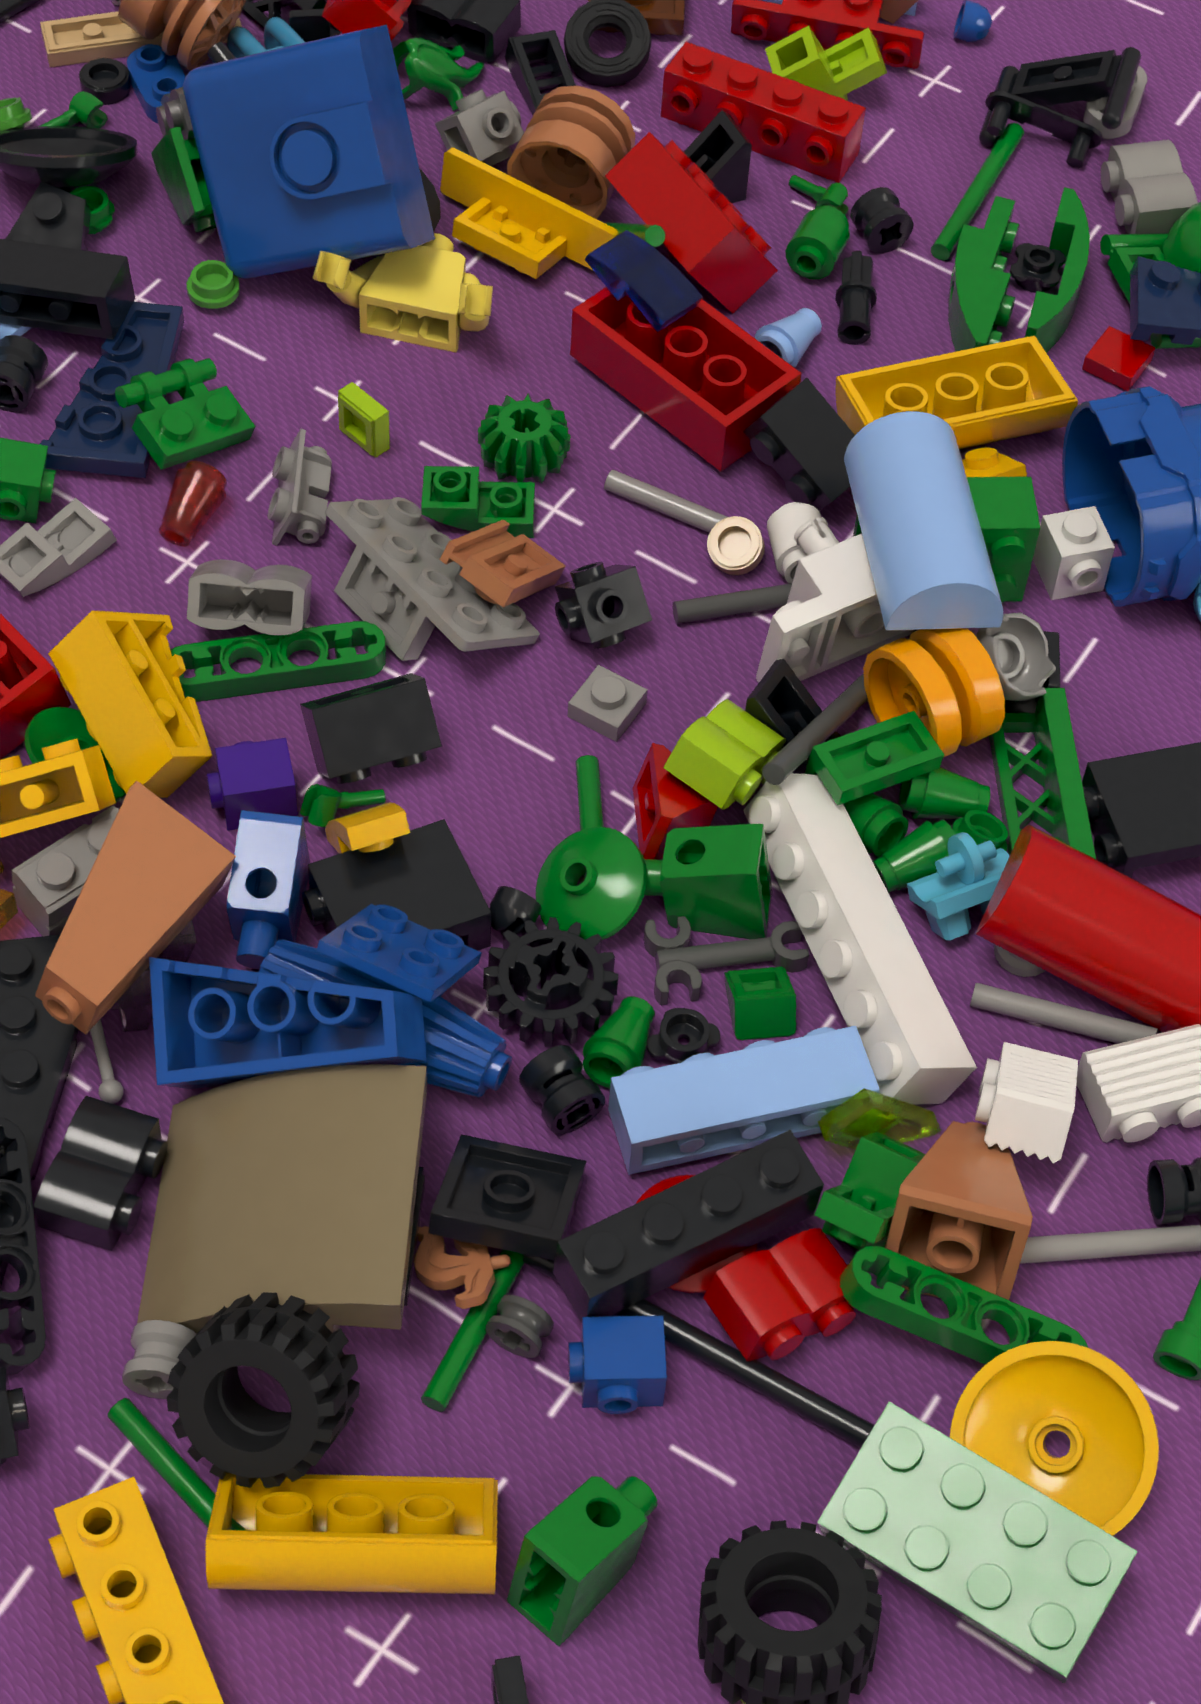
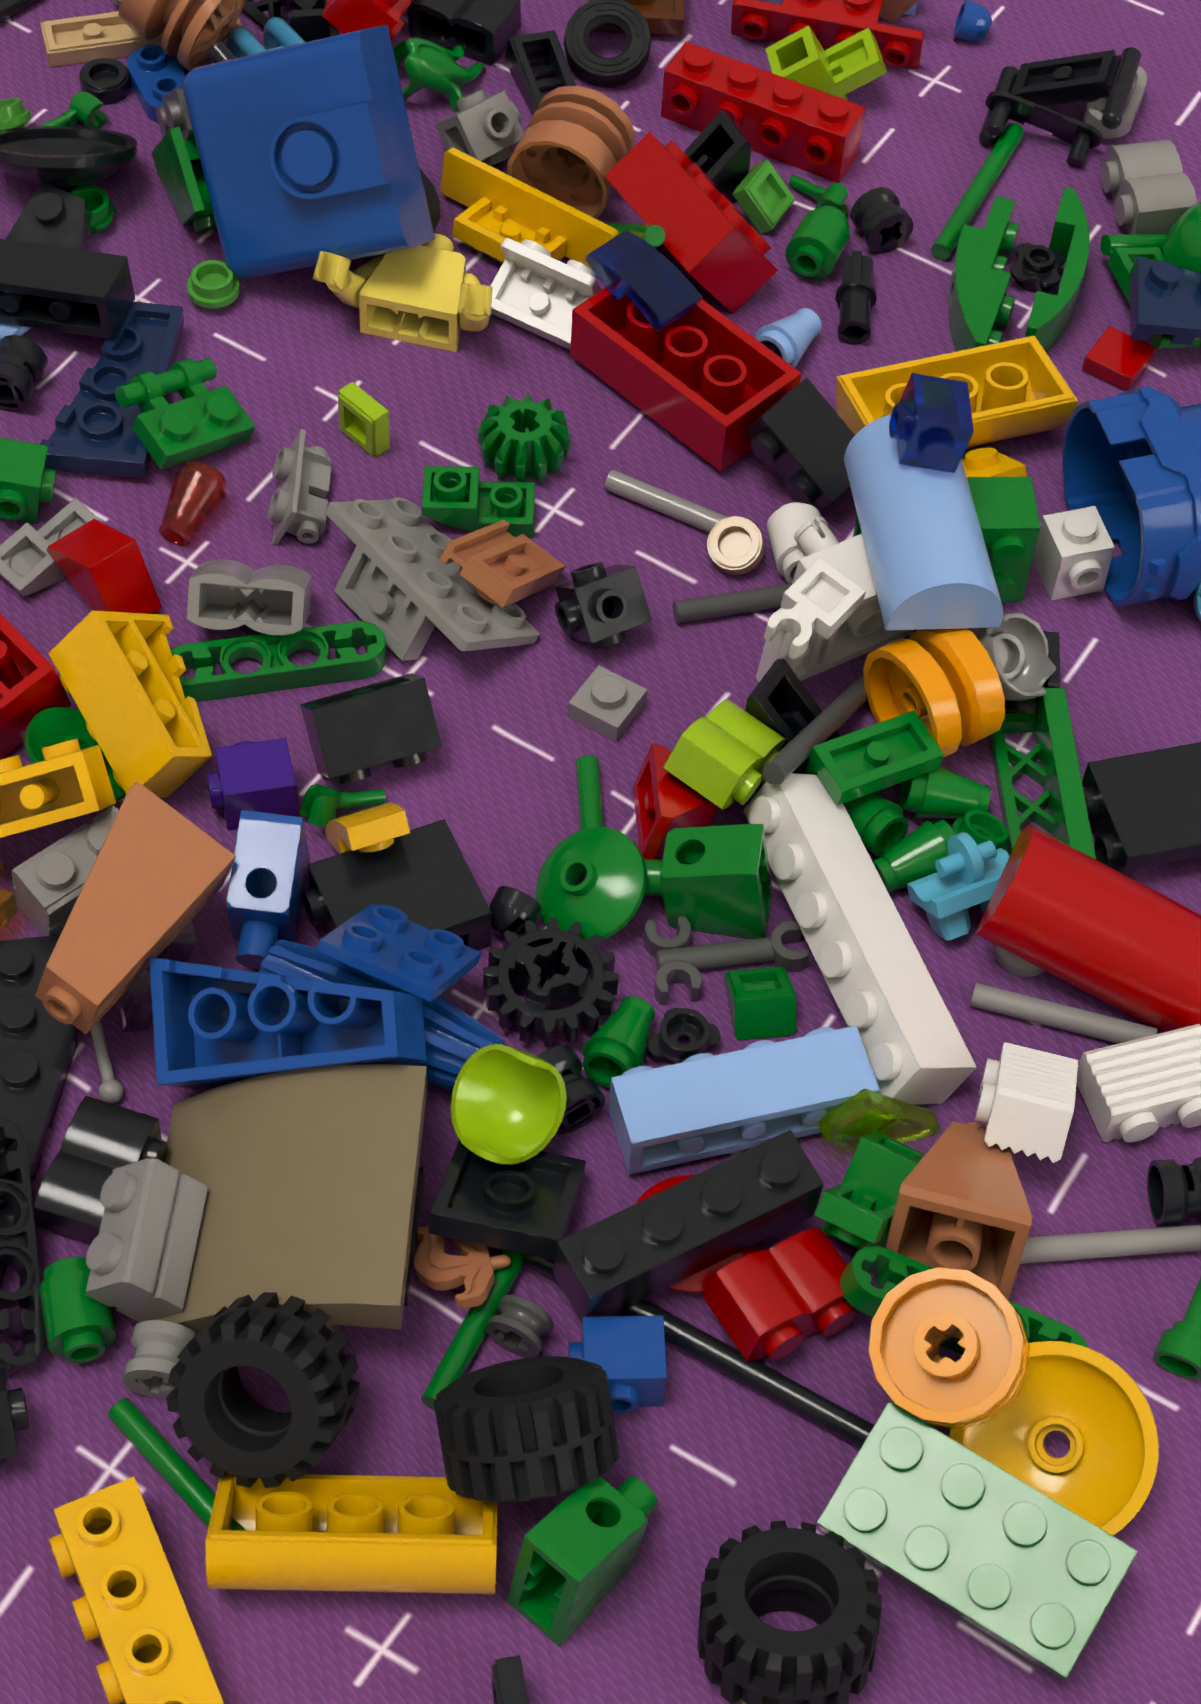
(74, 1322): none -> green brick
(106, 569): none -> red slope
(145, 1240): none -> light grey brick
(507, 1104): none -> lime helmet
(526, 1429): none -> black tyre
(540, 290): none -> white bracket
(764, 196): none -> bright green tile
(816, 602): none -> white plate
(908, 1341): none -> light orange wheel
(932, 423): none -> clear blue brick

